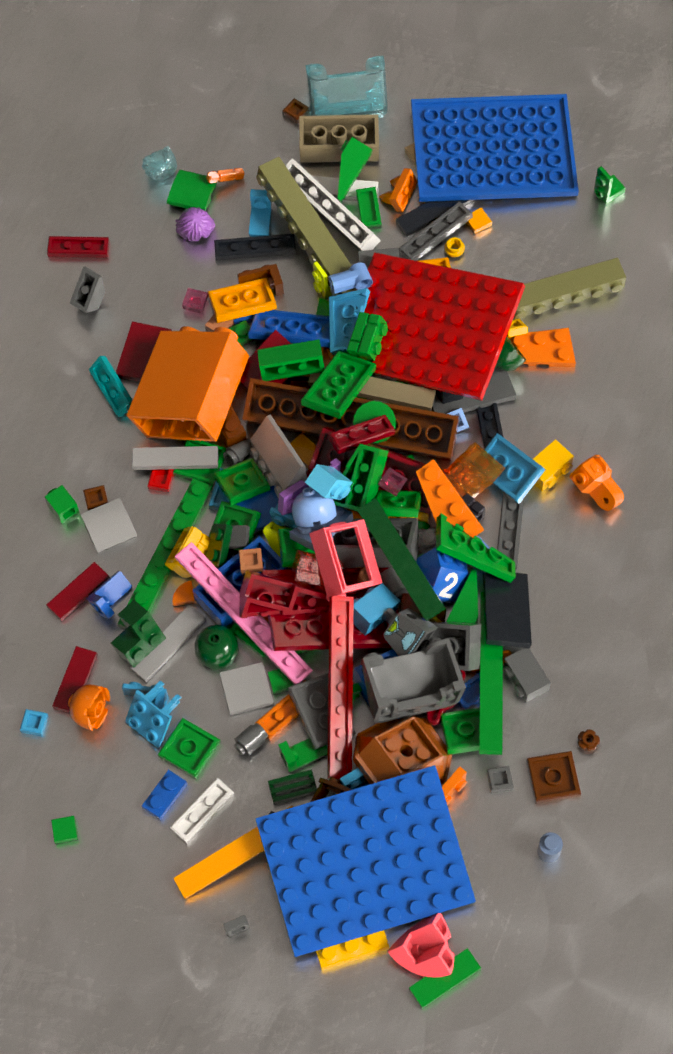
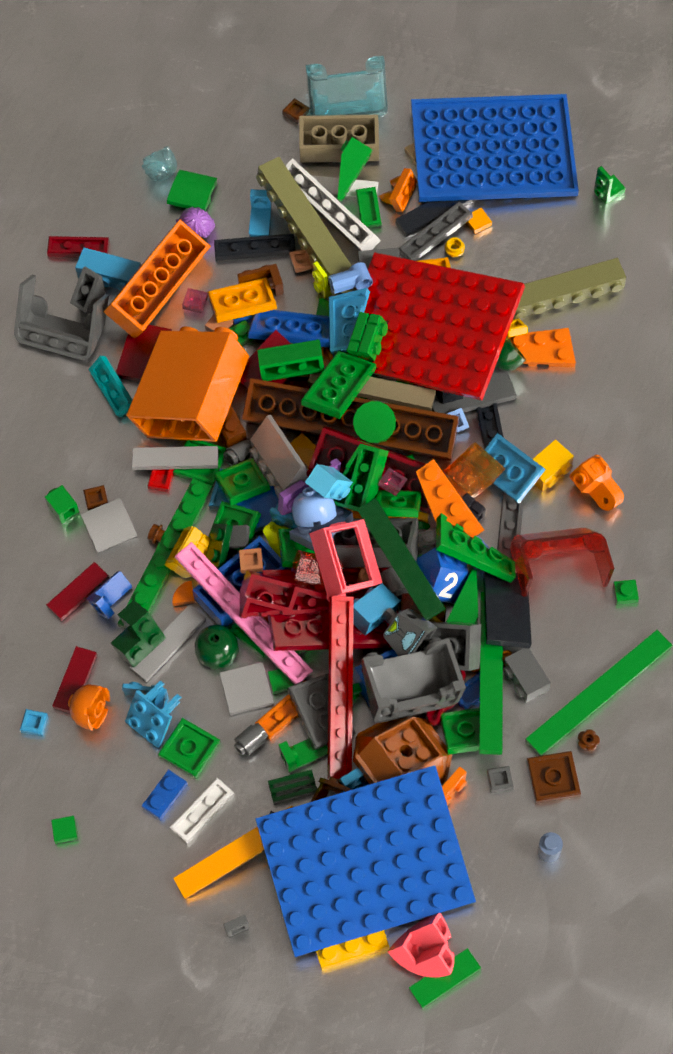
(55, 333): none -> dark grey windscreen
(113, 269): none -> dark azure brick
(156, 533): none -> reddish brown plate
(157, 279): none -> orange brick
(225, 175): orange axle -> none
(300, 260): none -> nougat plate
(361, 433): dark red tile -> none
(534, 545): none -> clear red windscreen
(598, 693): none -> green tile
(625, 592): none -> green plate

